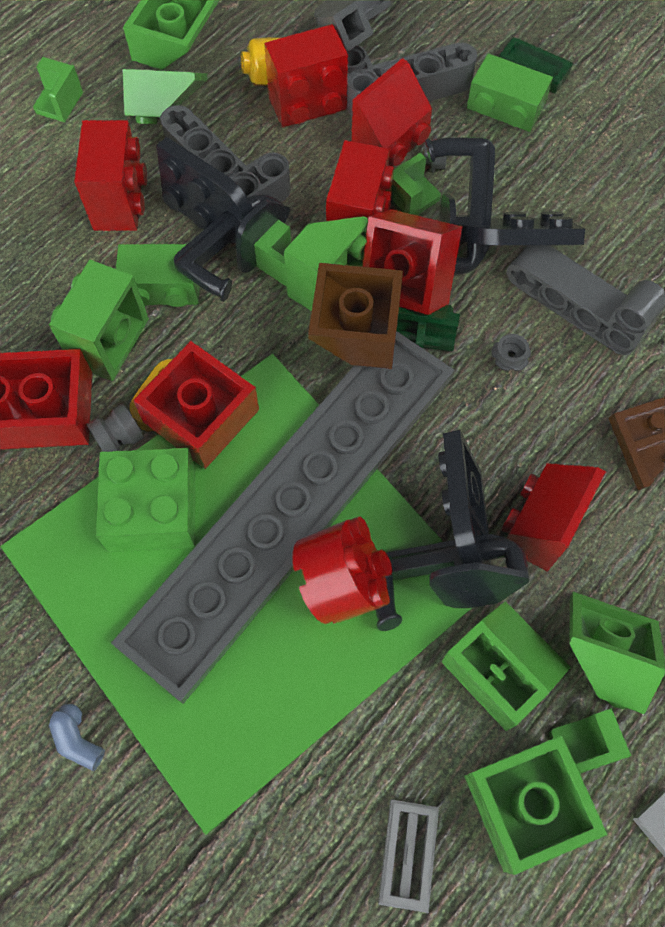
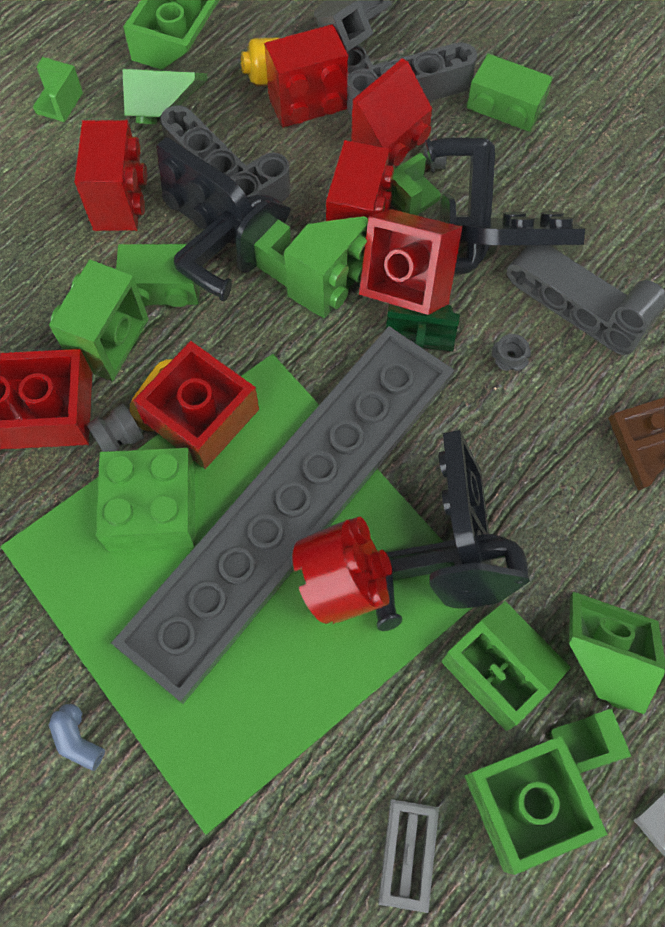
(356, 313): reddish brown slope -> none
(538, 60): dark green tile -> none
(552, 511): red slope -> none

